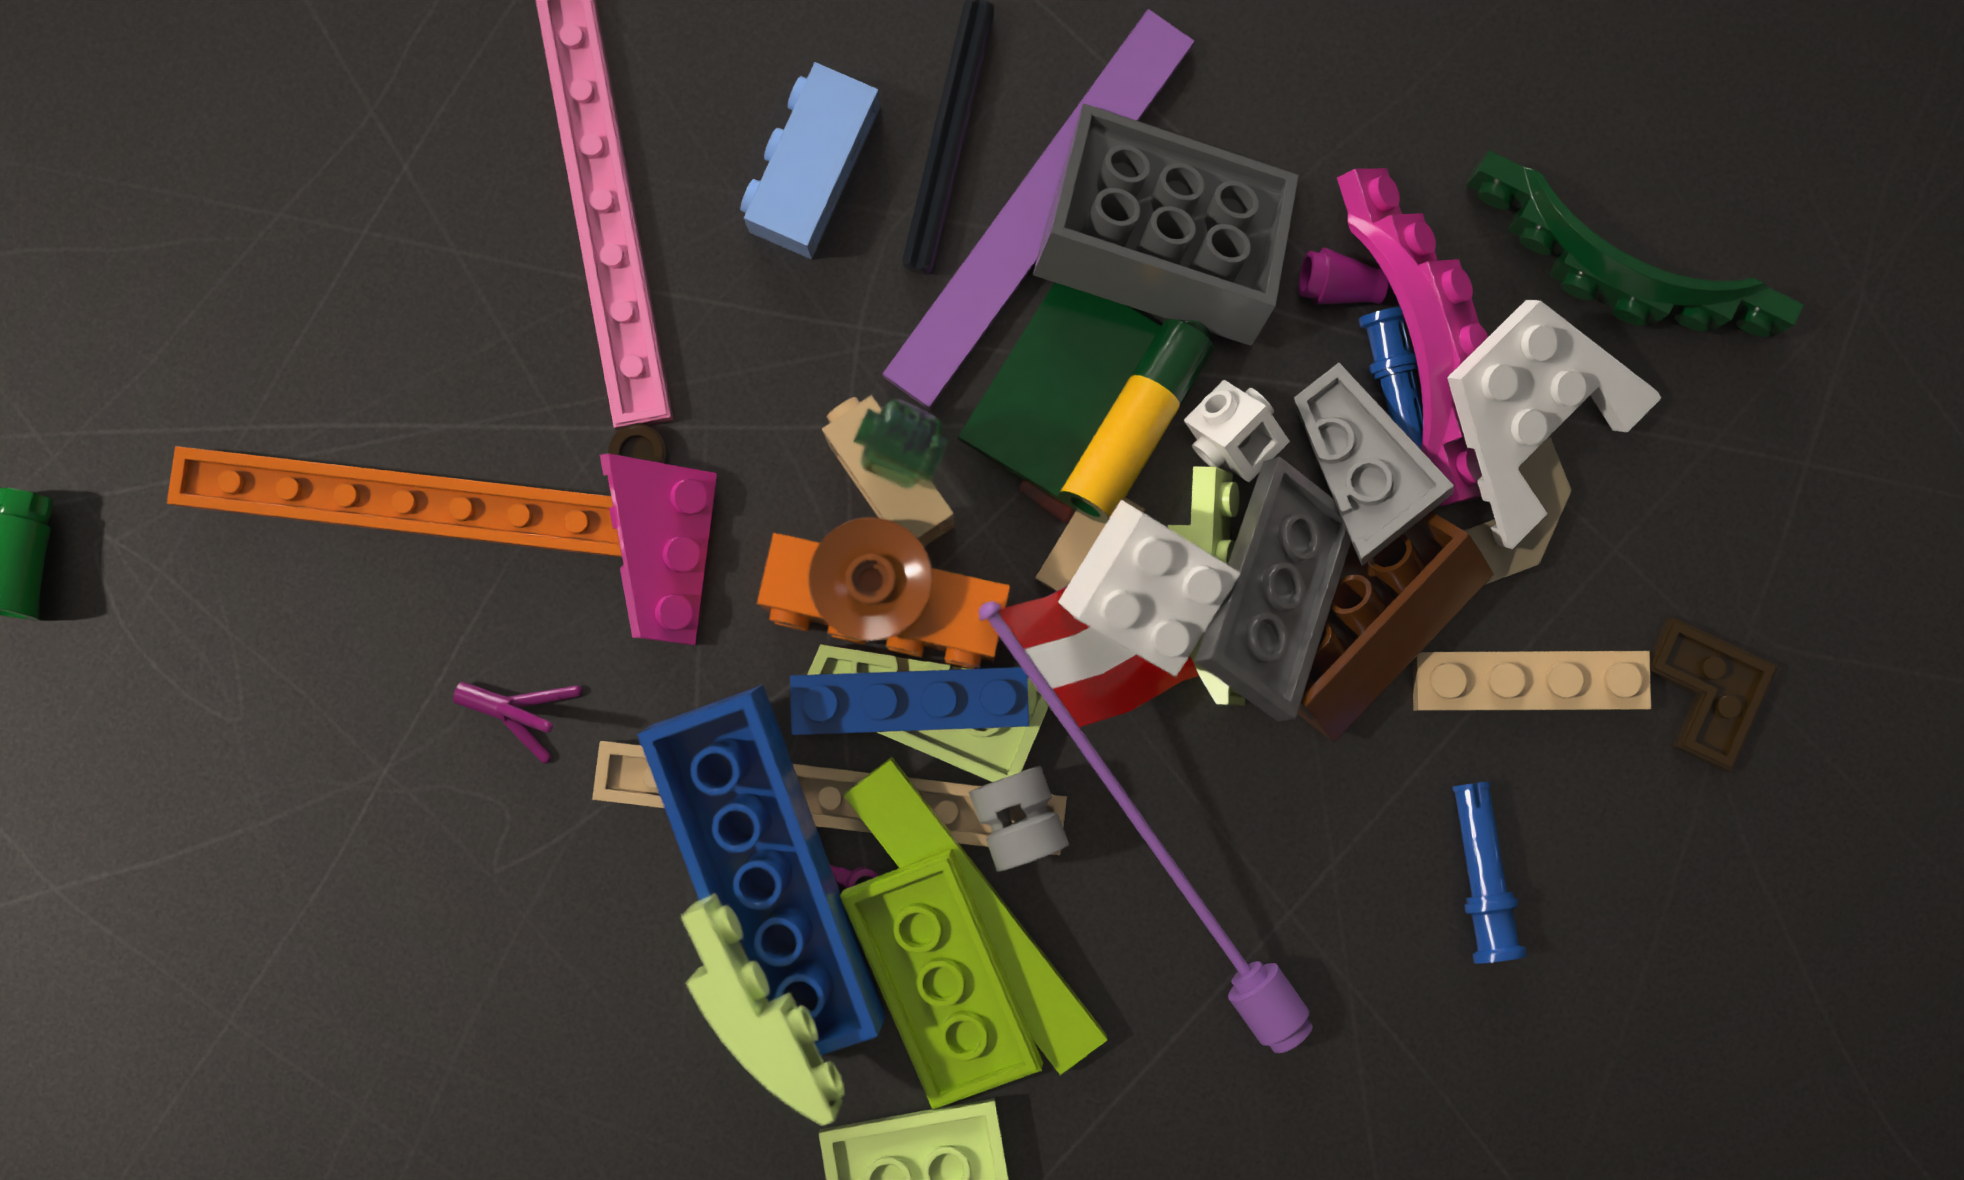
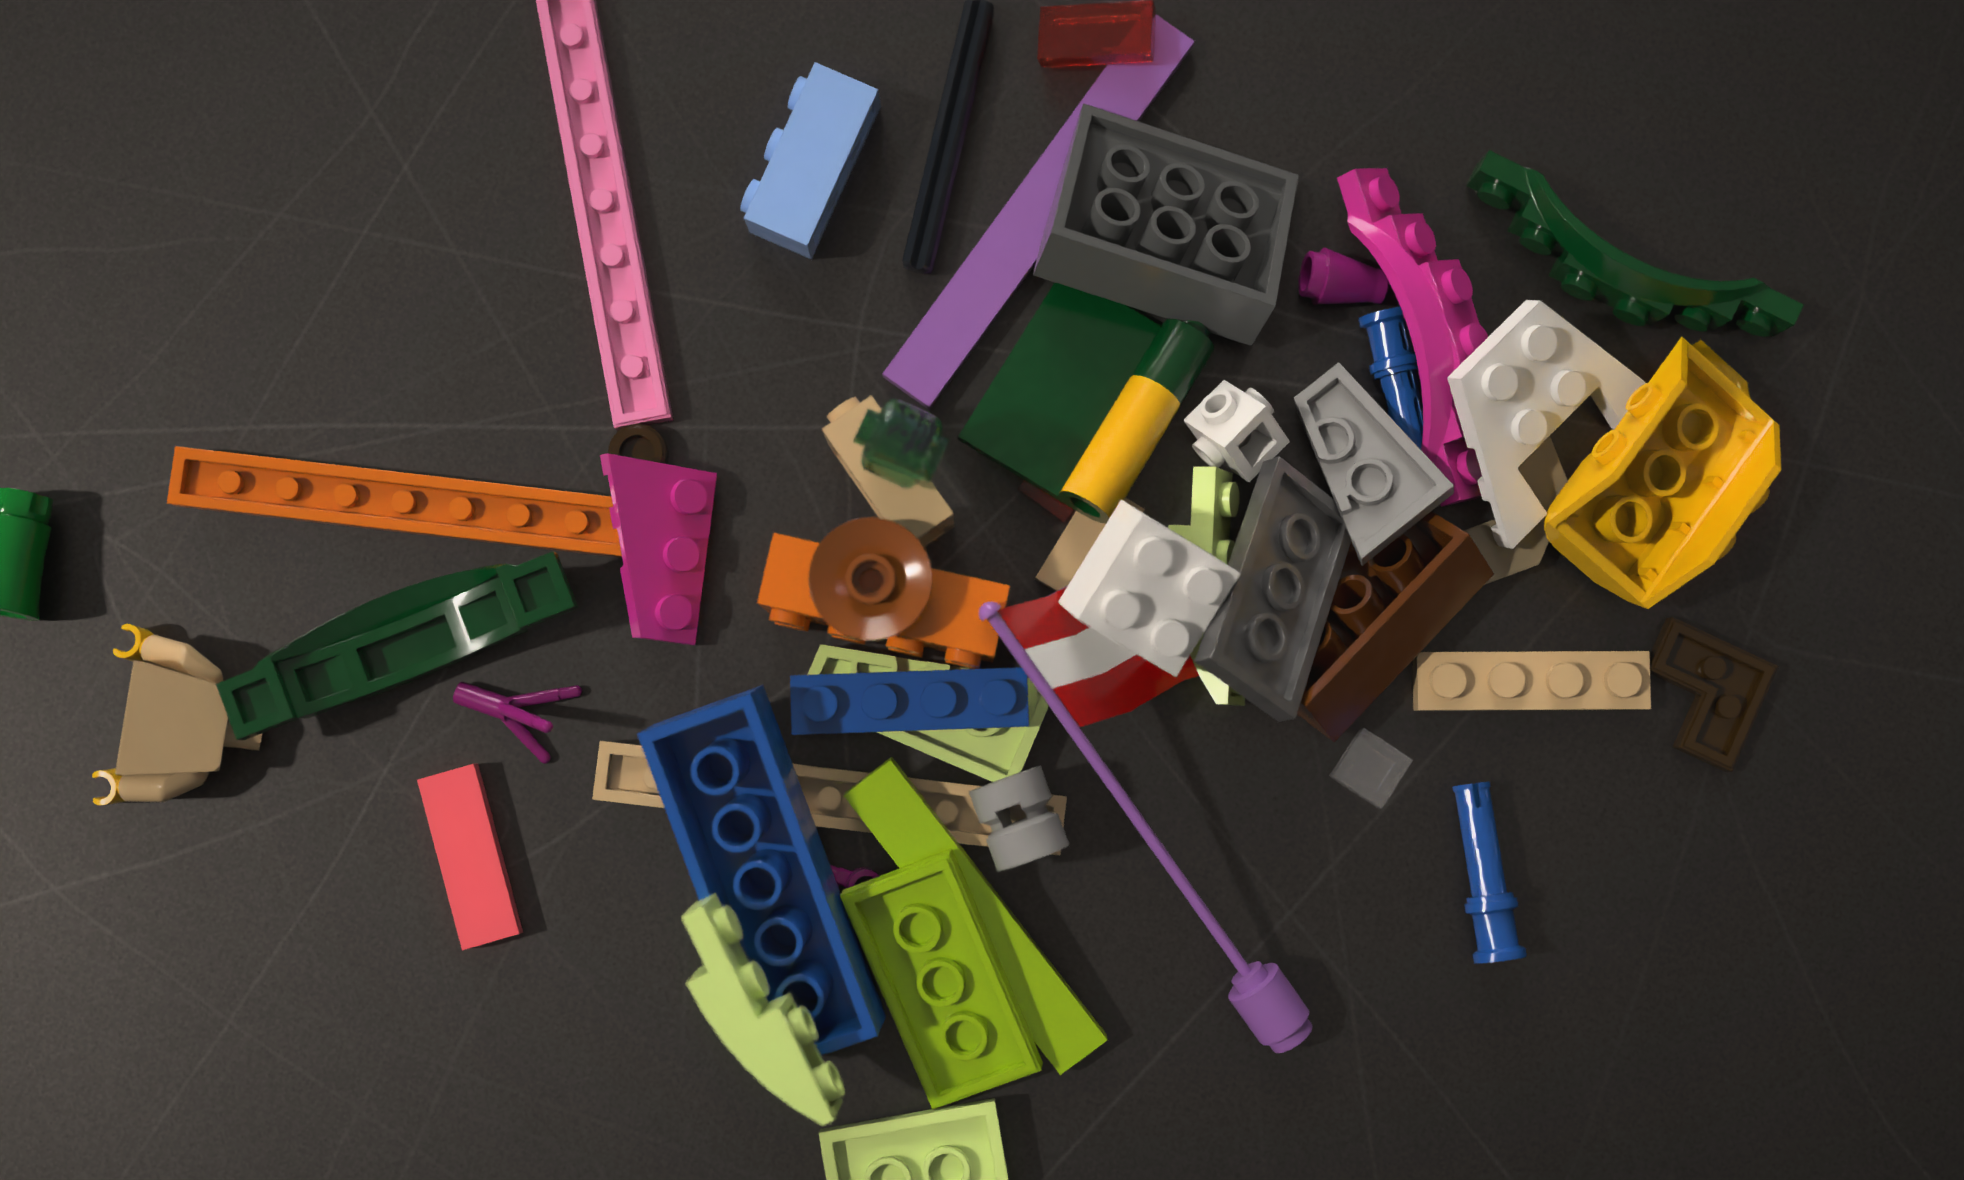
(170, 722): none -> tan torso
(395, 641): none -> dark green piece
(470, 856): none -> coral tile
(1097, 33): none -> clear red tile
(1371, 768): none -> clear tile
(1669, 480): none -> yellow slope

